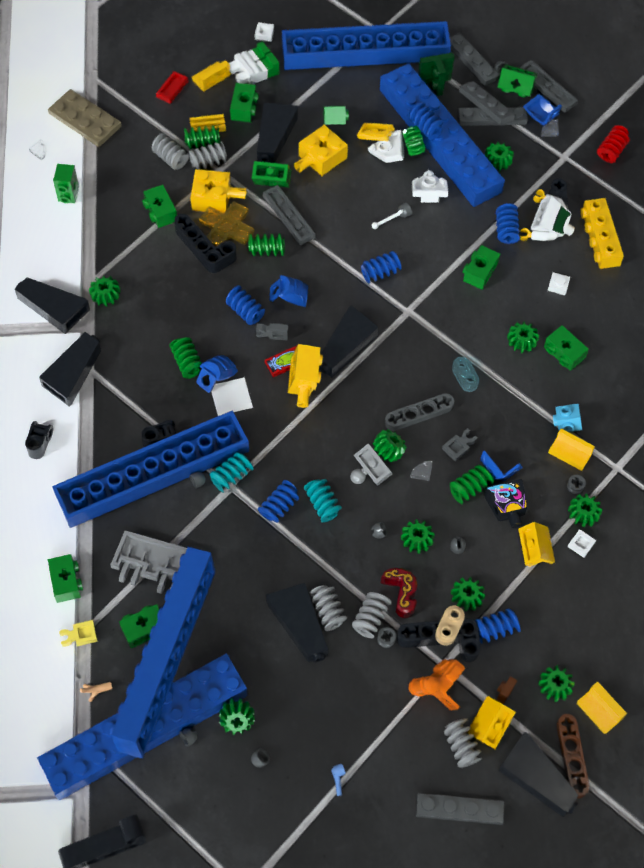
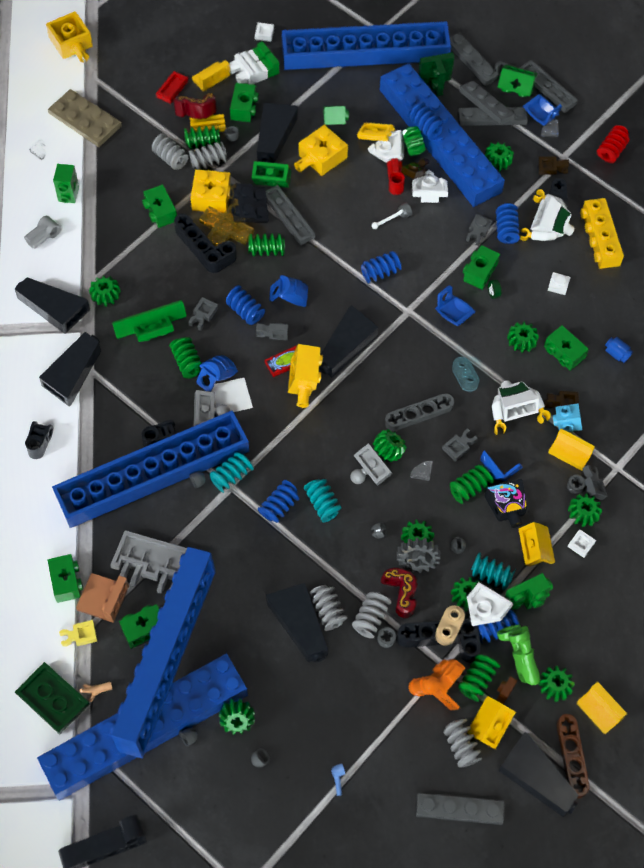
(45, 229): none -> light grey piece
(52, 698): none -> dark green plate
(70, 36): none -> yellow brick
(103, 597): none -> nougat bracket
(151, 322): none -> green bracket
(195, 107): none -> dark red animal
(203, 311): none -> dark grey plate
(205, 407): none -> light grey plate
(232, 133): none -> dark grey hinge
(249, 203): none -> black plate
(395, 177): none -> red piece
(415, 170): none -> dark brown plate
(418, 555): none -> dark grey gear
(453, 308): none -> blue piece
(477, 676): none -> green piece
(478, 228): none -> dark grey plate
(486, 605): none -> white plate
(492, 572): none -> teal piece
(494, 289): none -> dark green tile
(515, 402): none -> white torso
(523, 653): none -> bright green piece
(531, 592): none -> green plate
(550, 166): none -> dark brown plate
(563, 398): none -> dark brown plate
(594, 485): none -> dark grey plate
(618, 349): none -> blue brick

